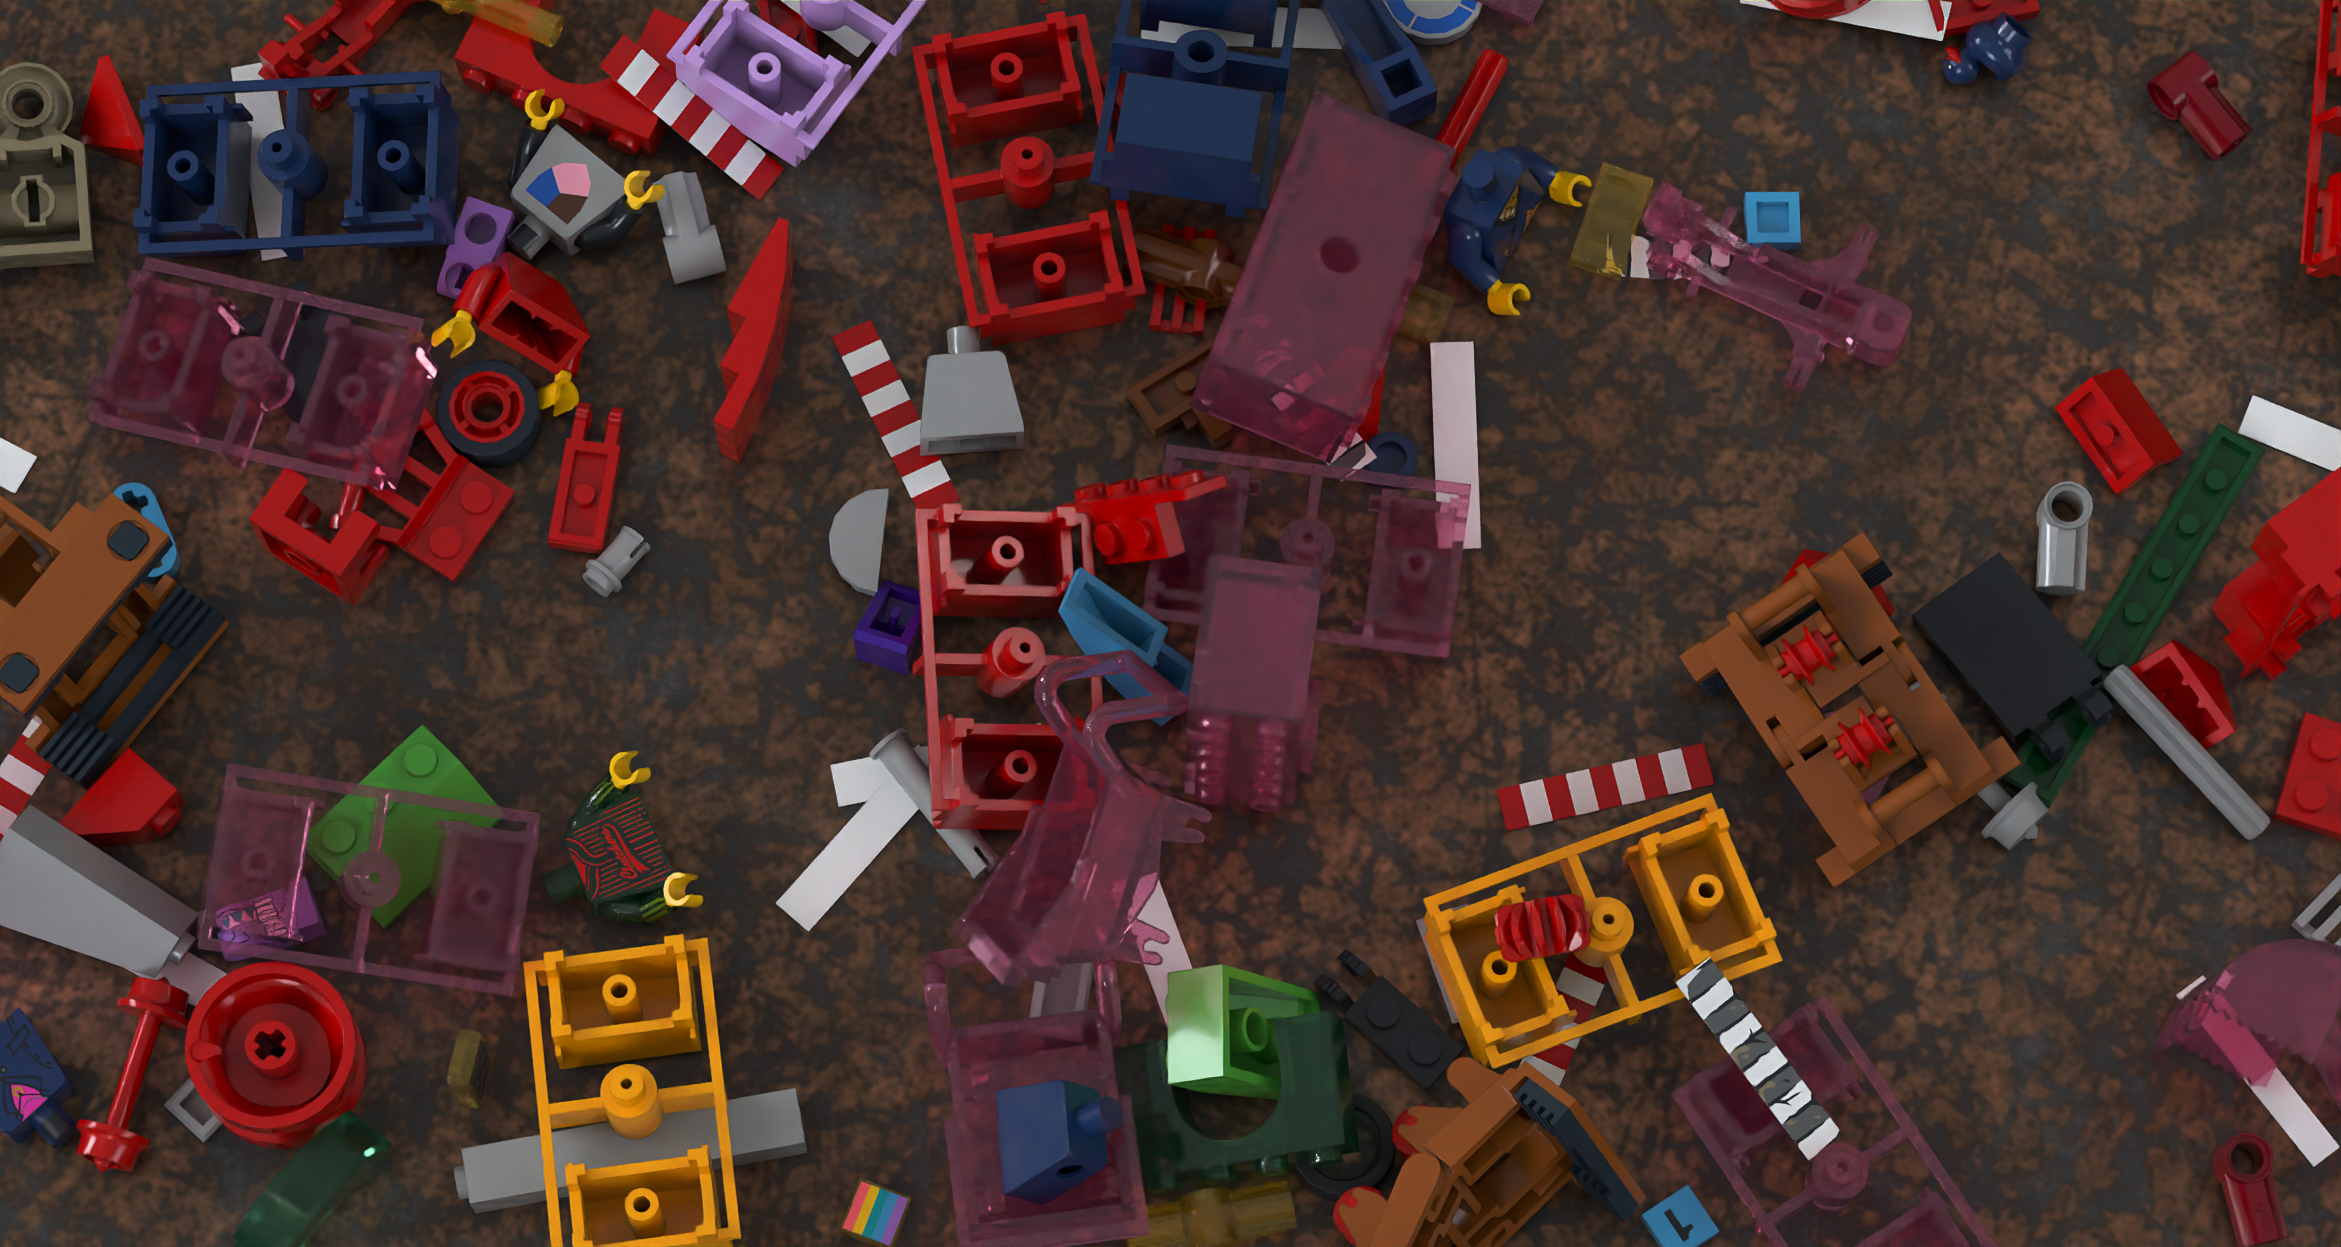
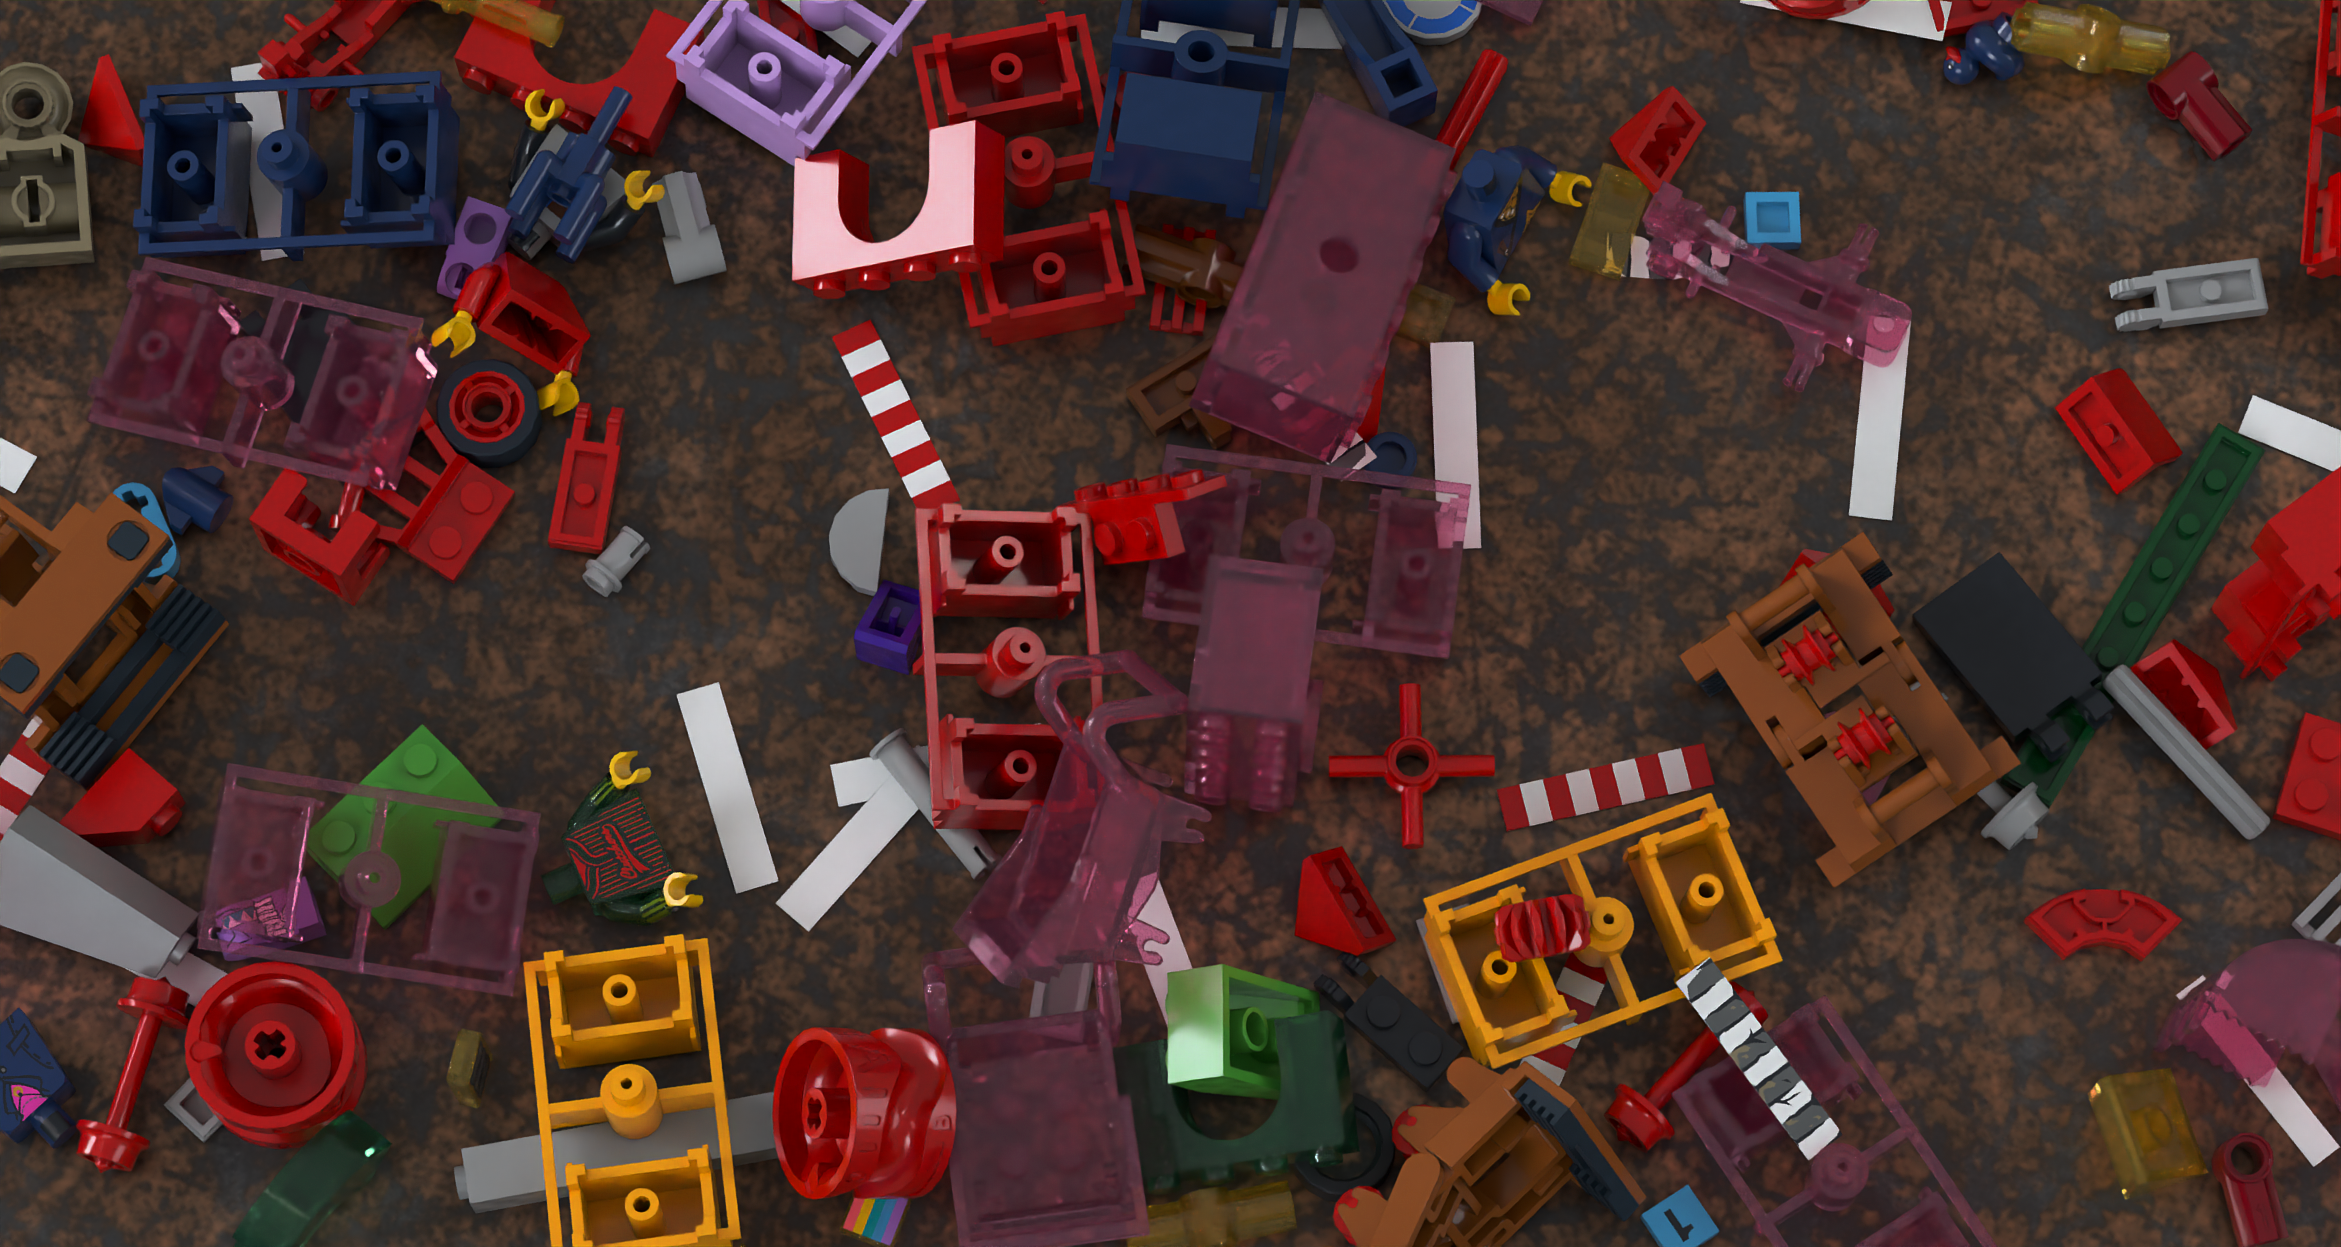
(195, 498): none -> dark blue piece
(572, 180): none -> dark blue plant
(691, 117): sticker -> none
(727, 788): none -> white sticker
(758, 328): red slope -> none
(864, 1113): none -> red piece
(954, 230): none -> arch
(969, 399): light grey torso -> none
(1052, 1137): dark blue torso -> none
(1109, 622): dark azure slope -> none
(1338, 907): none -> red slope
(1409, 787): none -> red bar
(1639, 1117): none -> red piece
(1658, 138): none -> red slope
(1878, 437): none -> white sticker
(2062, 543): light grey piece -> none
(2090, 38): none -> clear yellow piece
(2102, 919): none -> red tile
(2146, 1131): none -> clear yellow slope
(2193, 295): none -> light grey hinge

